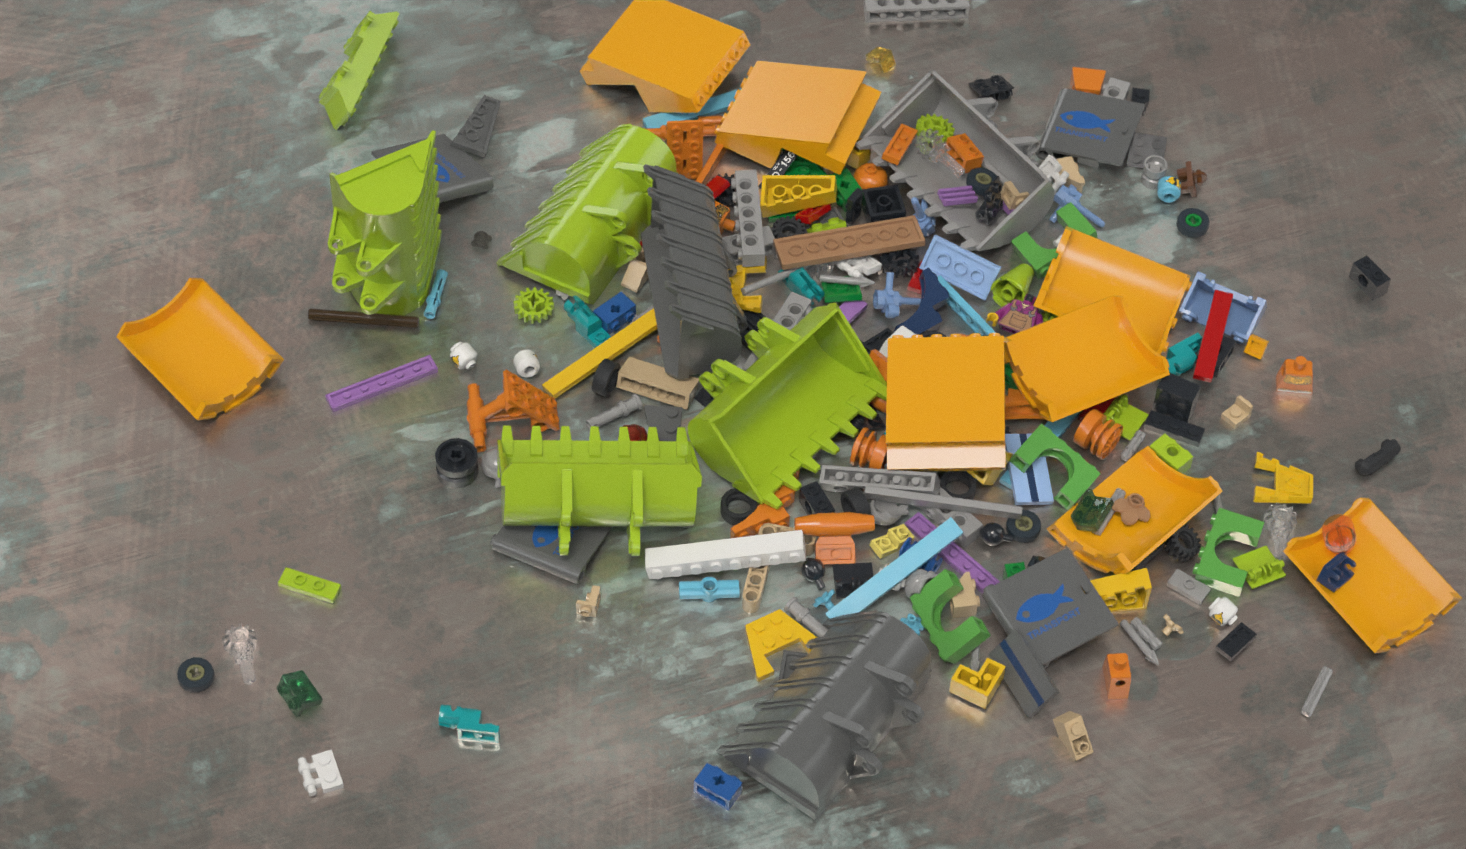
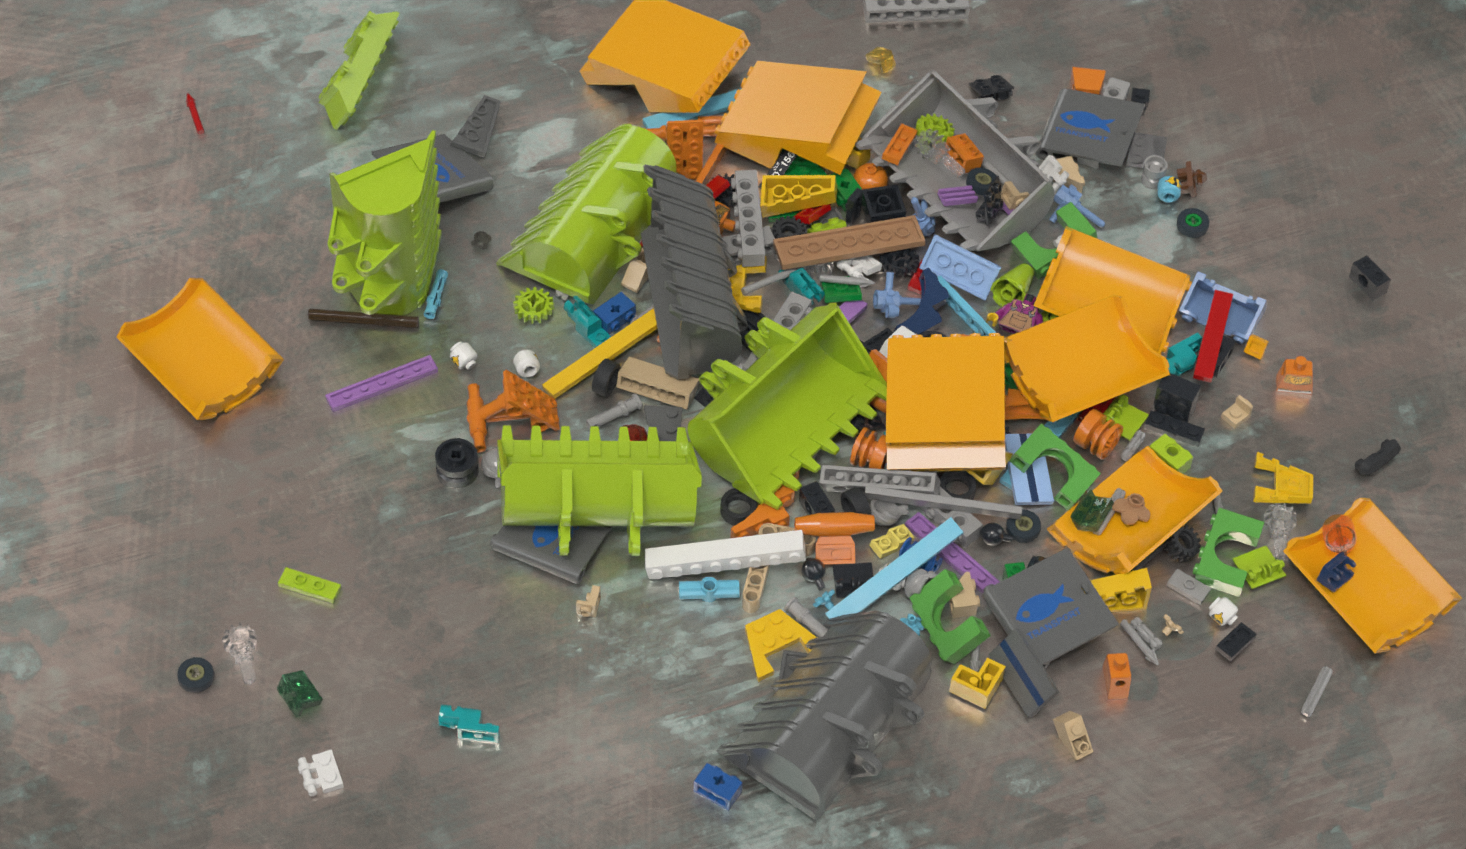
(194, 113): none -> red piece

